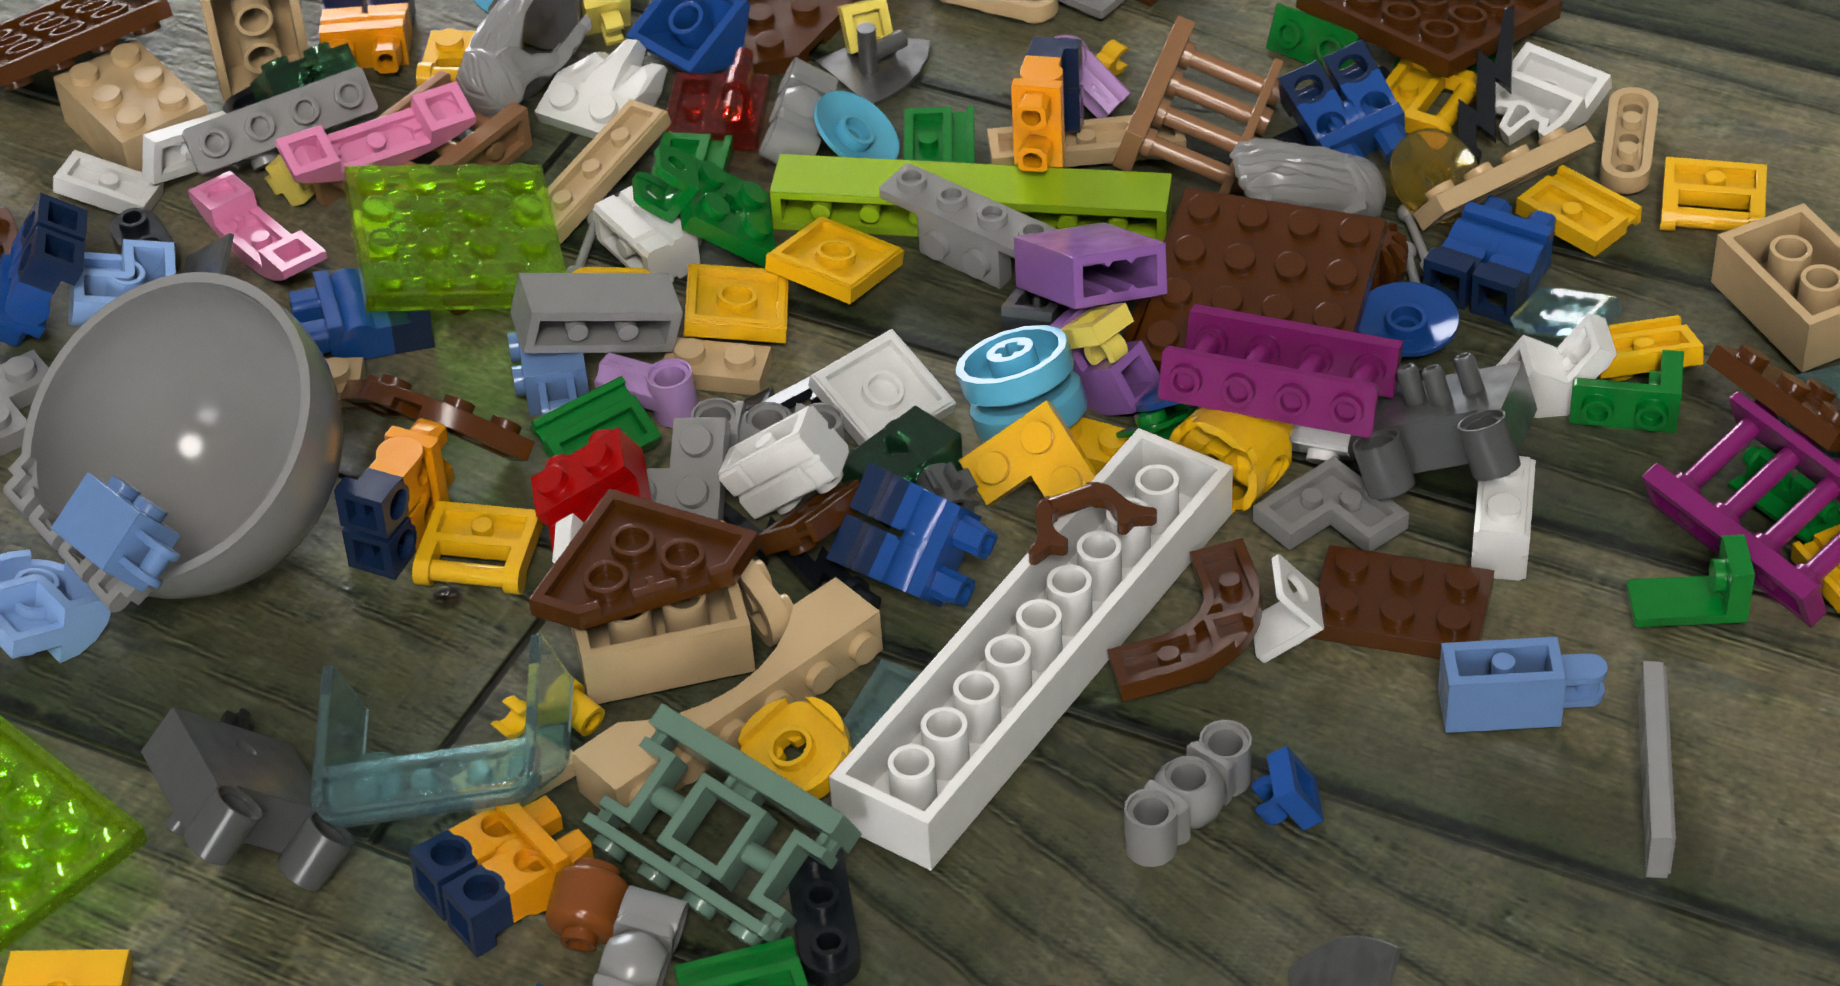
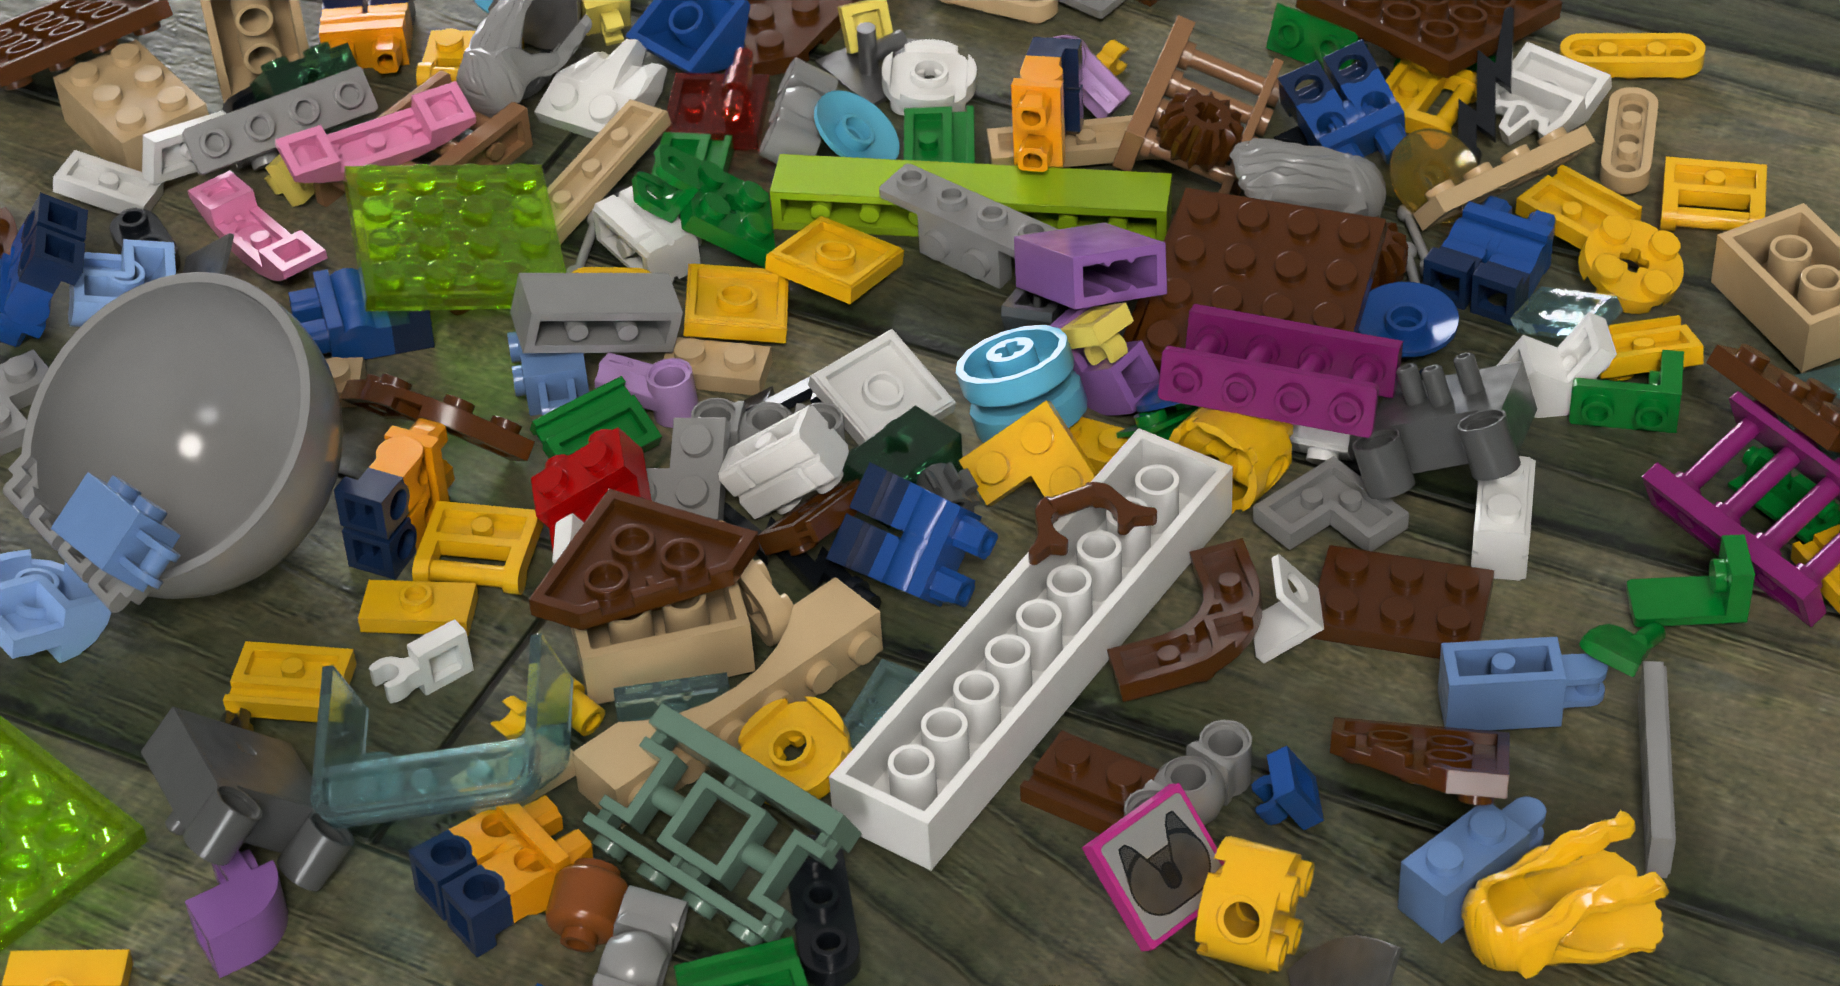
(241, 915): none -> medium lavender brick
(284, 679): none -> yellow plate
(416, 606): none -> yellow plate
(432, 663): none -> white plate
(642, 700): none -> clear light blue plate
(906, 82): none -> white plate
(1084, 782): none -> reddish brown plate
(1155, 865): none -> tile
(1199, 129): none -> reddish brown gear
(1252, 905): none -> yellow brick
(1434, 756): none -> reddish brown plate
(1454, 860): none -> medium blue brick
(1565, 908): none -> yellow hair
(1620, 647): none -> green piece
(1634, 240): none -> yellow plate
(1637, 53): none -> yellow plate

